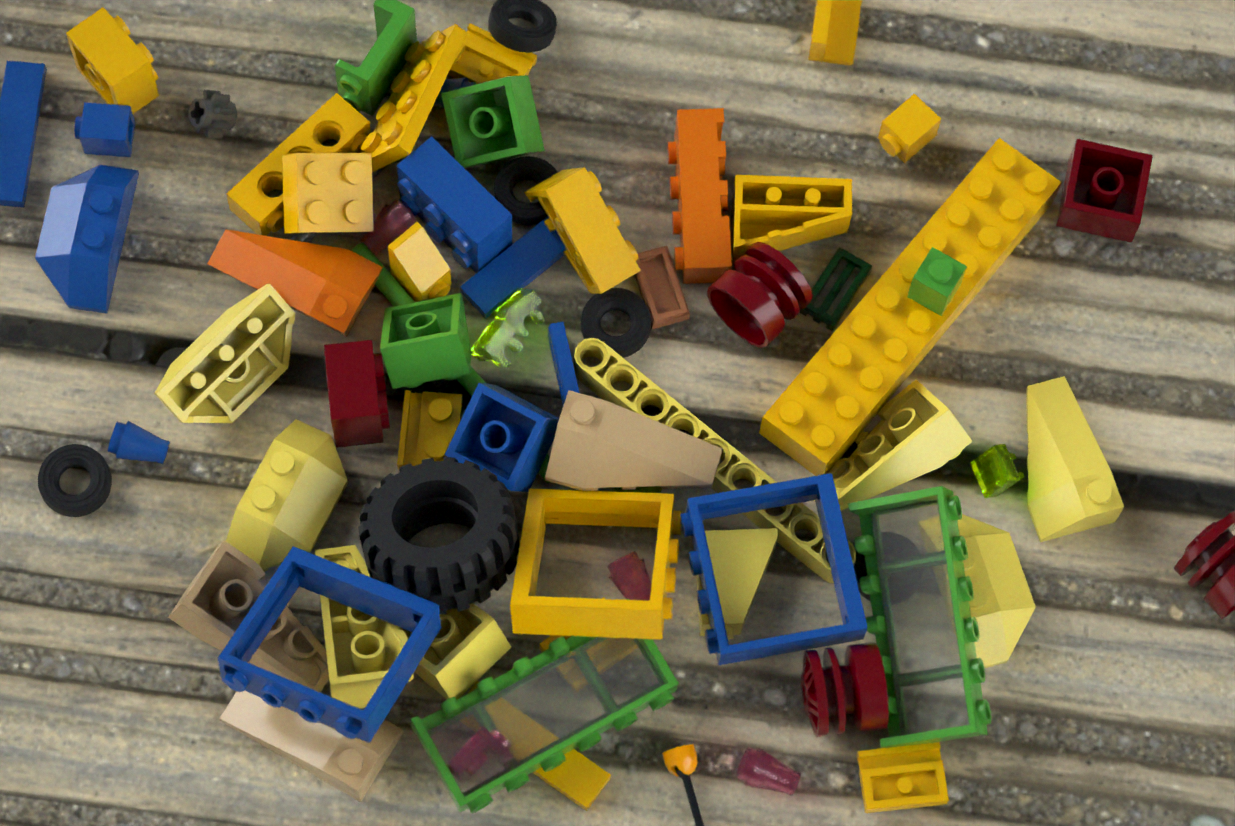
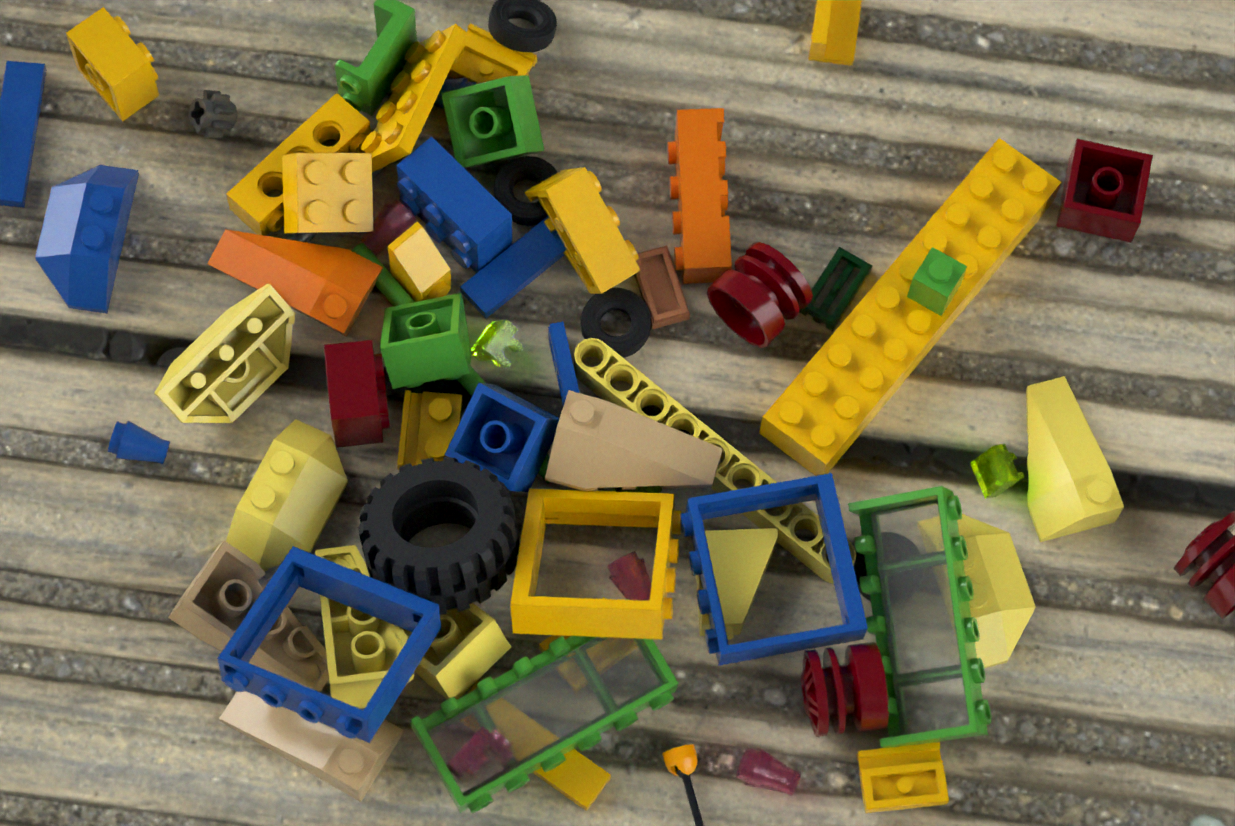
(74, 504): black tyre -> none
(106, 129): blue brick -> none
(518, 307): clear neon green tile -> none
(788, 211): yellow wedge -> none
(907, 442): light yellow wedge -> none
(908, 128): yellow brick -> none

